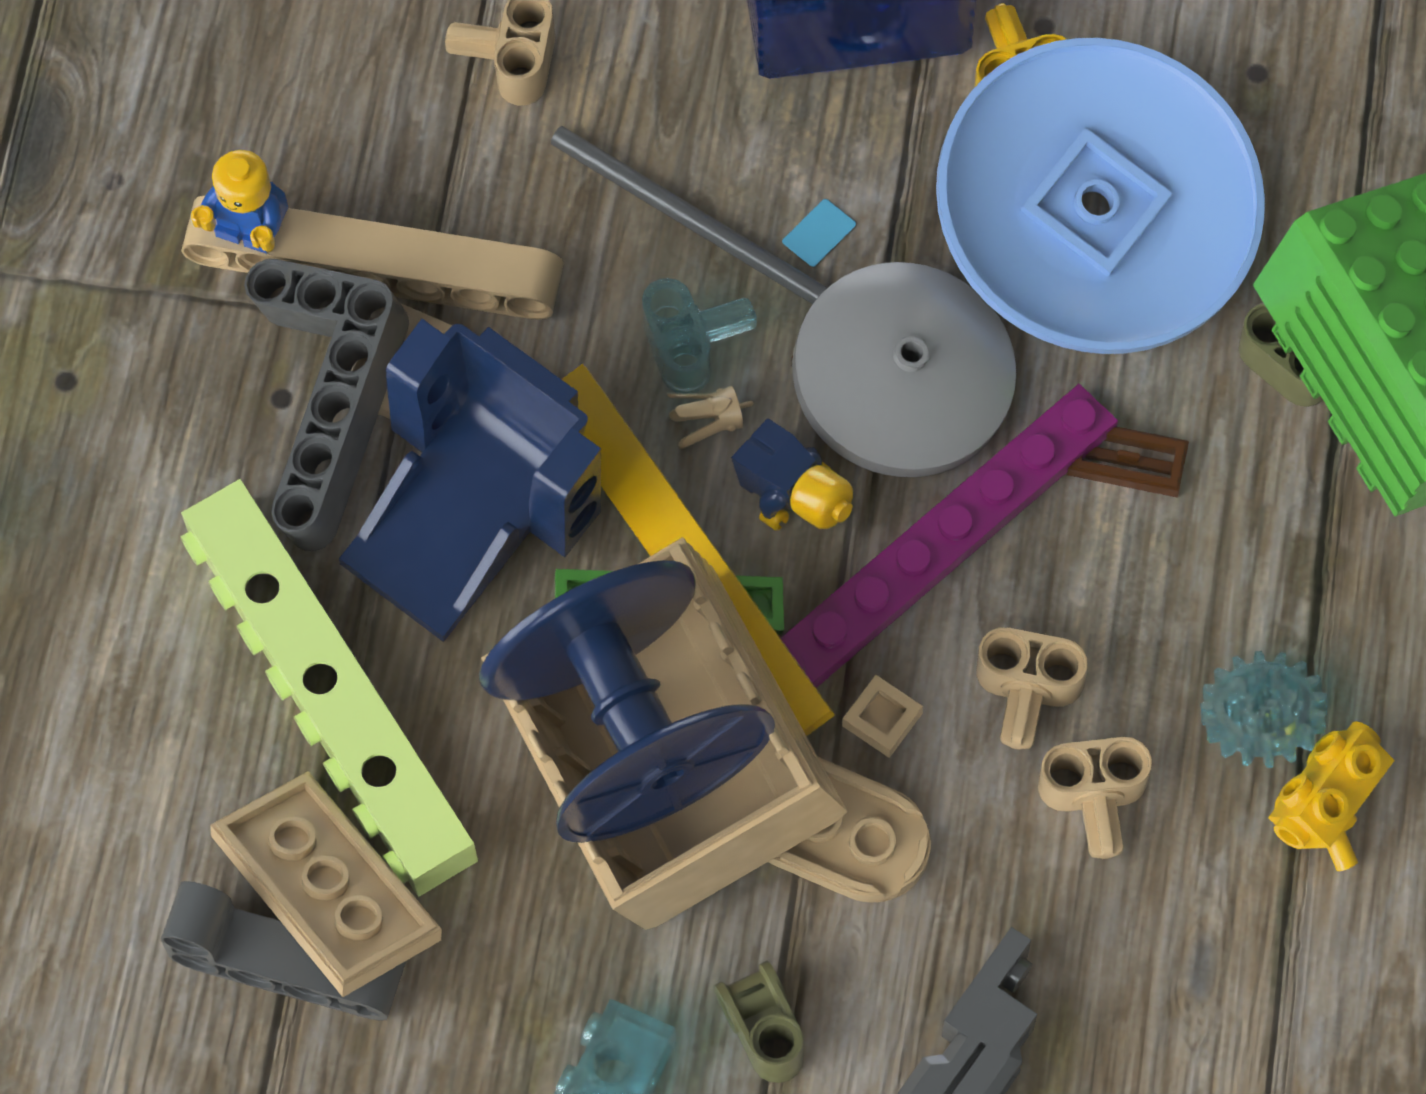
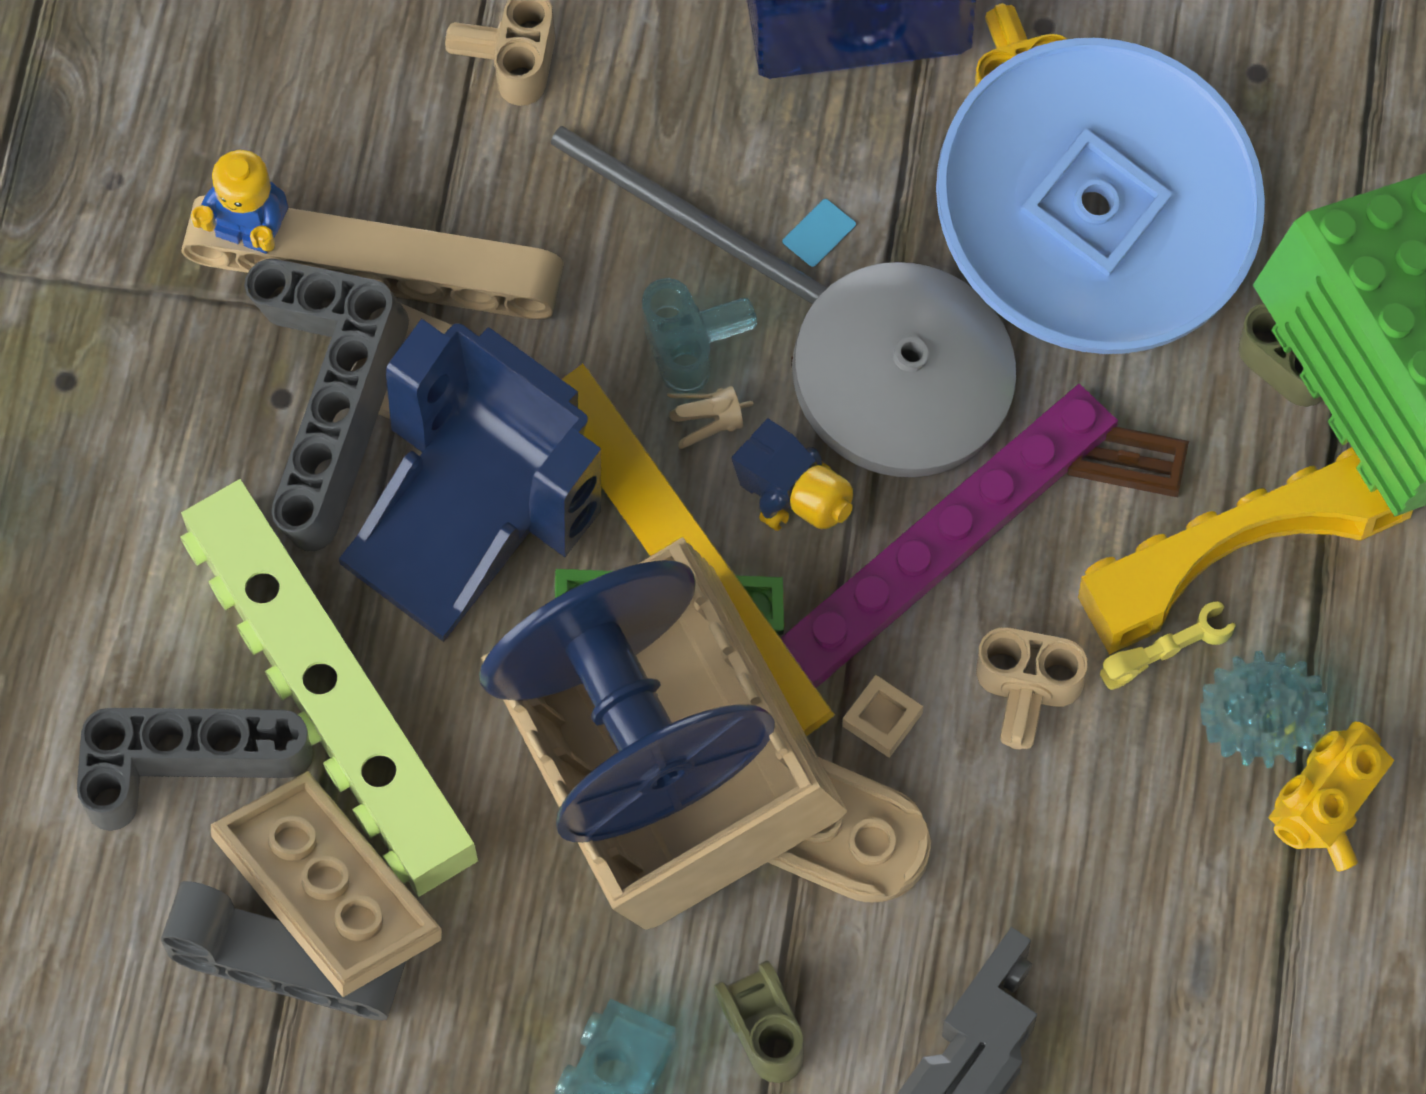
(193, 756): none -> dark grey beam
(1098, 788): tan beam -> none
(1127, 664): none -> light yellow piece
(1135, 594): none -> yellow arch

